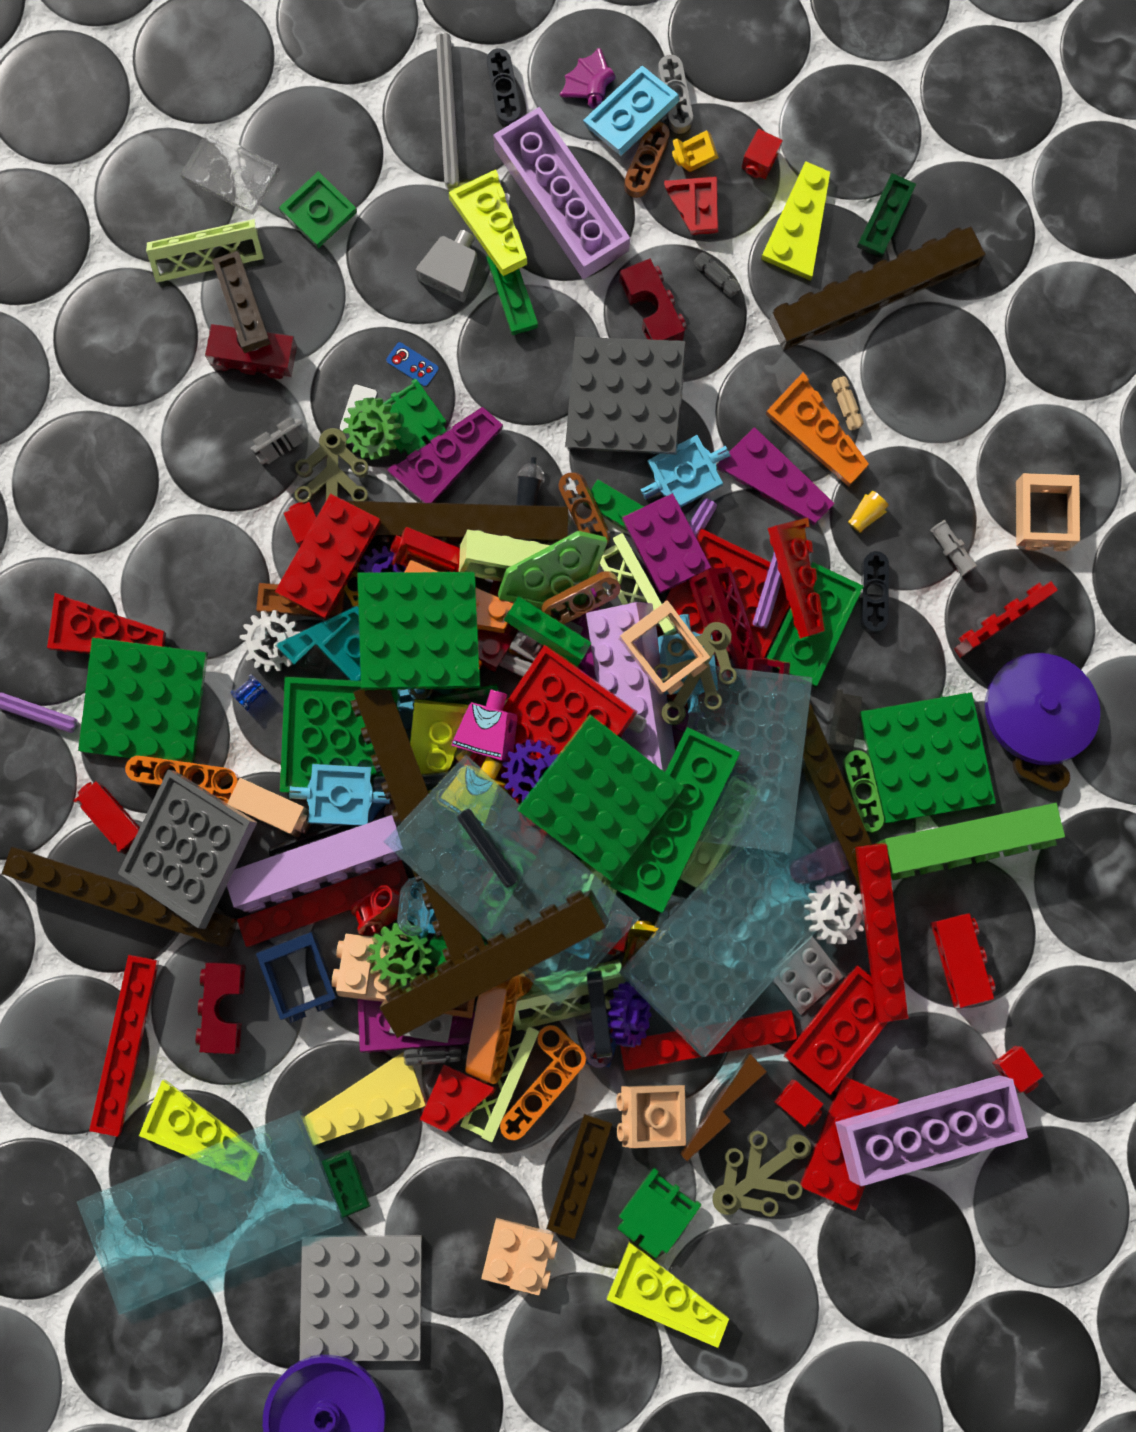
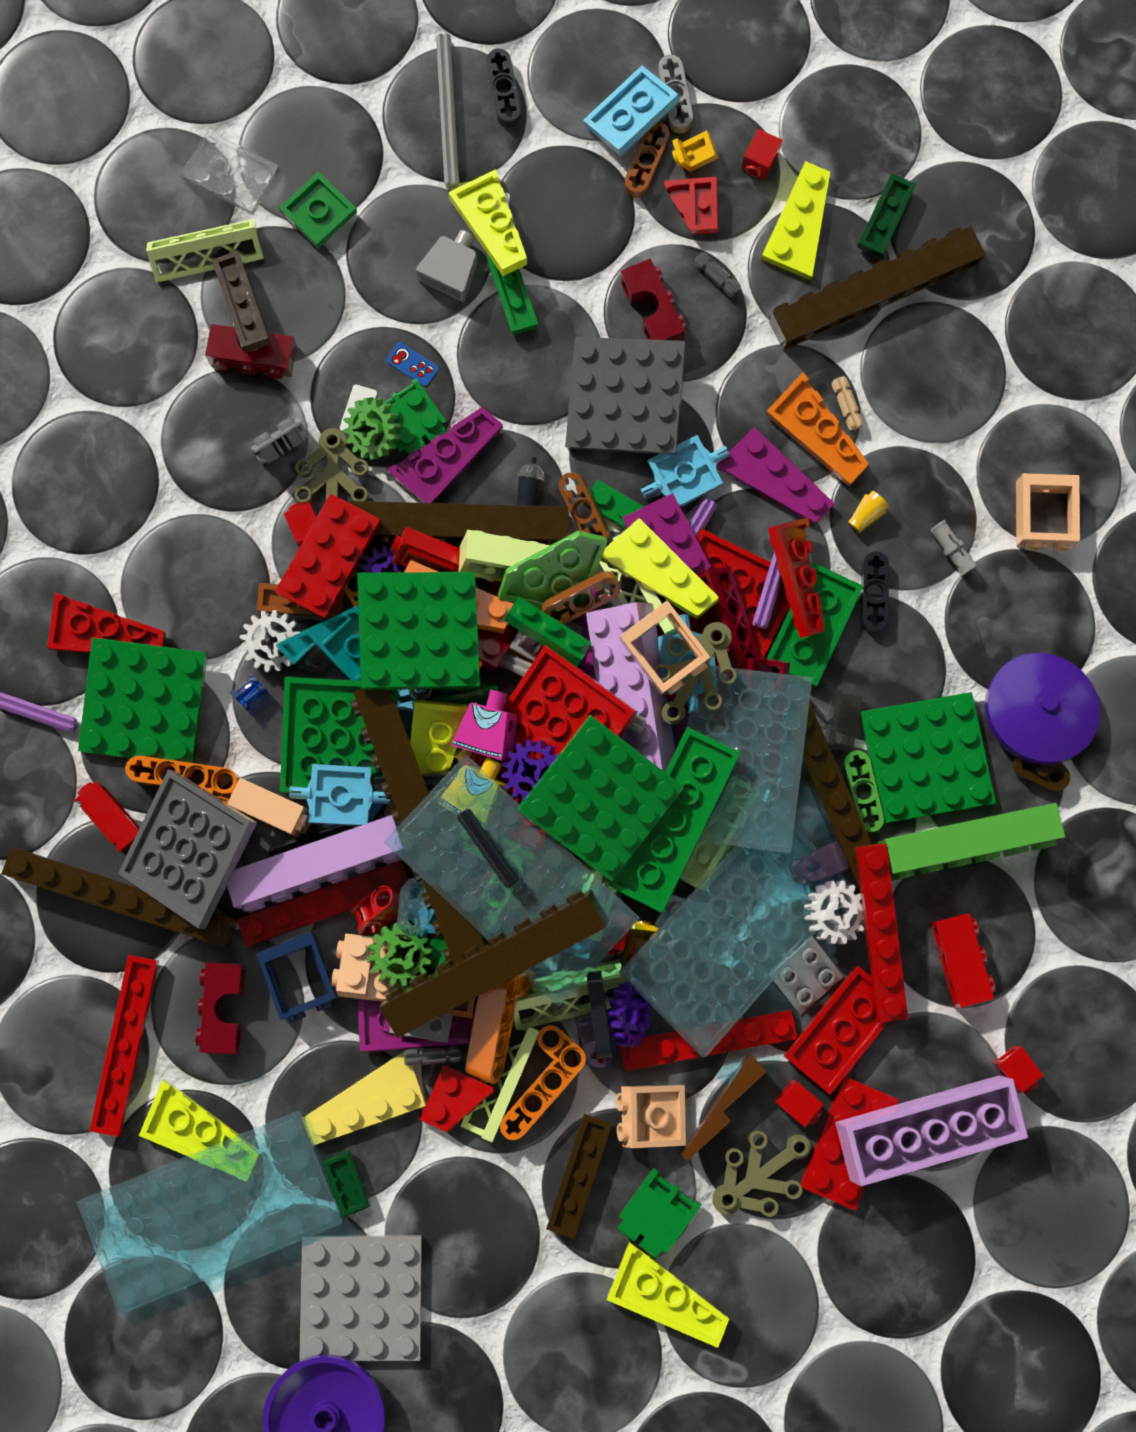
(519, 1256): light nougat plate -> none
(561, 193): lavender brick -> none
(589, 79): magenta arm -> none
(652, 563): none -> neon yellow wing
(1013, 611): red wing -> none

